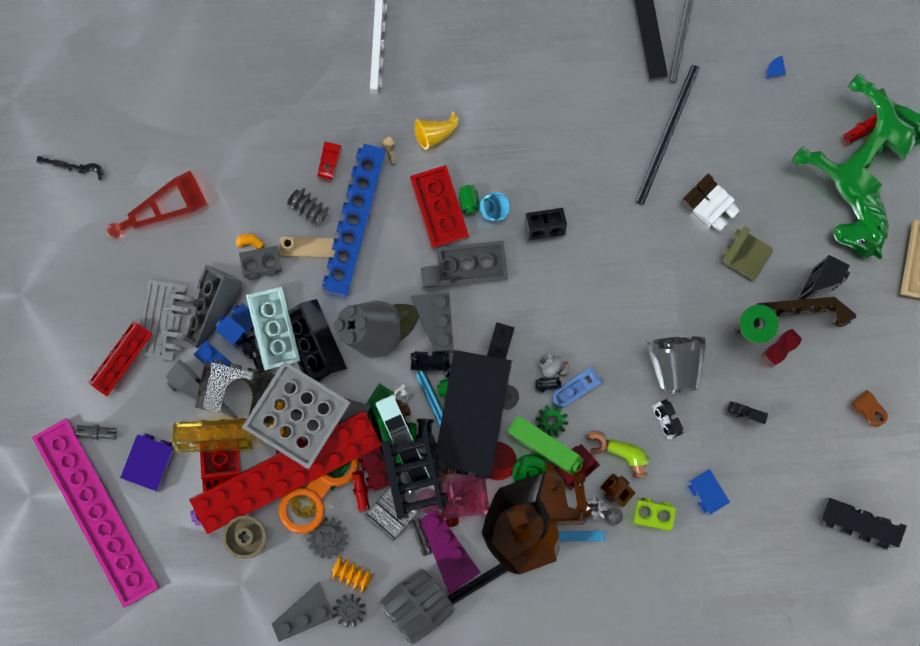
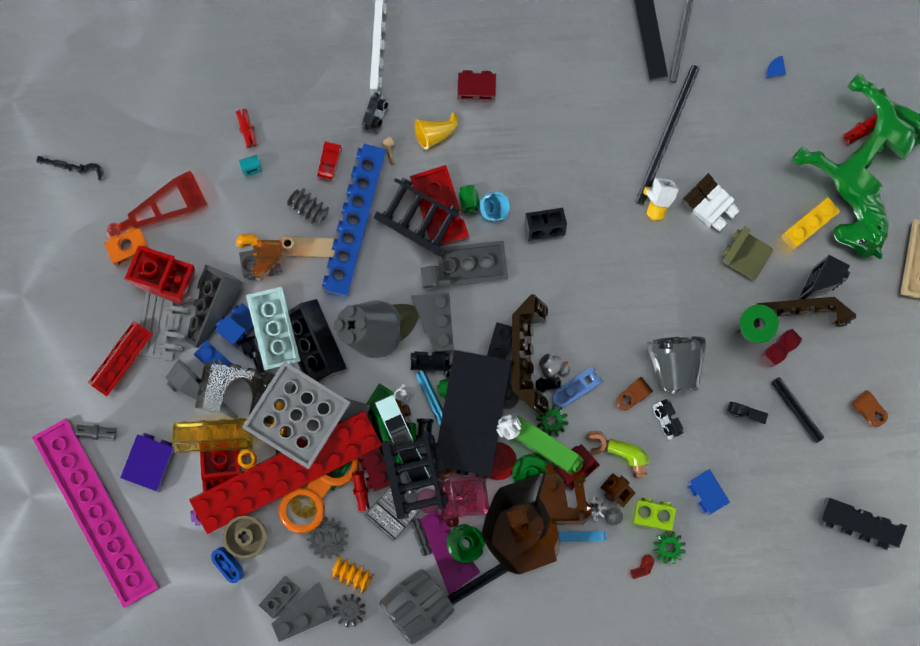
(115, 243): none -> orange brick
(160, 274): none -> red slope
(227, 565): none -> blue plate
(242, 458): none -> light orange cone
(246, 128): none -> red pin
(250, 165): none -> teal brick
(267, 257): none -> clear orange slope
(279, 597): none -> dark grey brick
(373, 121): none -> black hinge
(403, 225): none -> black fence
(455, 545): none -> green tile
(476, 85): none -> dark red brick
(508, 427): none -> white gear
(531, 311): none -> dark brown slope
(636, 392): none -> dark orange piece
(645, 567): none -> clear red arm
(661, 197): none -> white piece
(669, 554): none -> green gear
(797, 410): none -> black axle
(810, 223): none -> yellow arch

